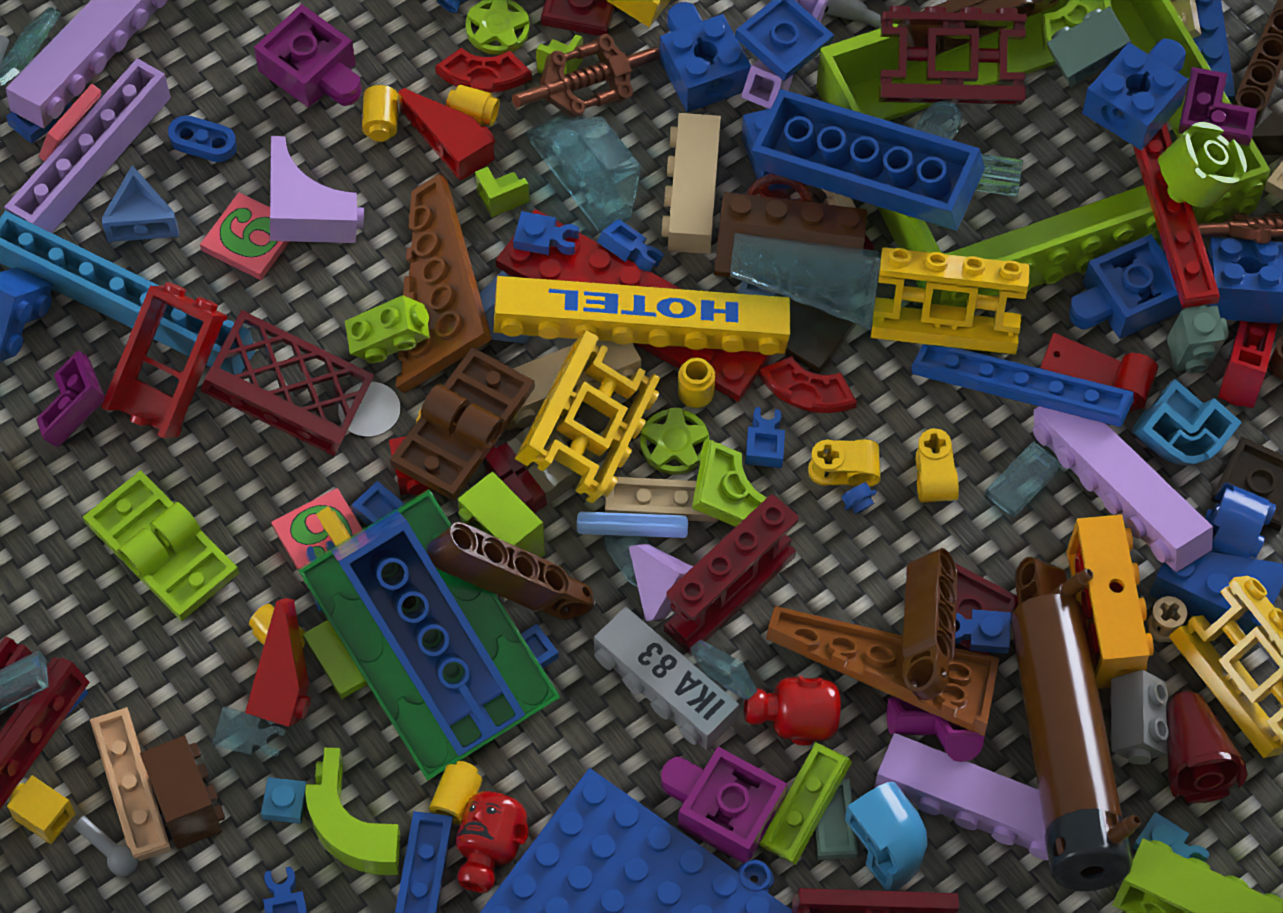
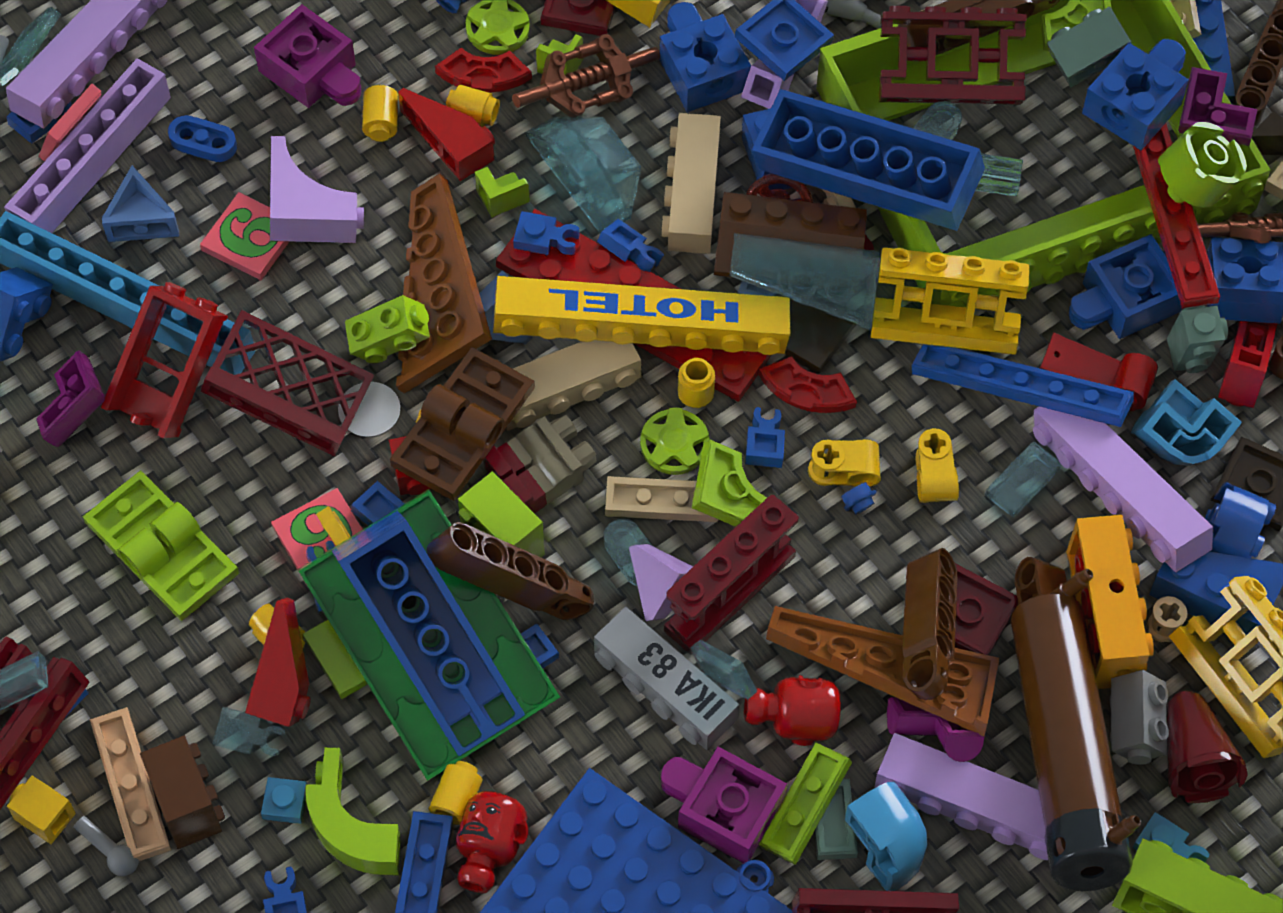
(565, 403): yellow fence -> none
(632, 524): light blue axle -> none
(986, 631): blue plate -> none

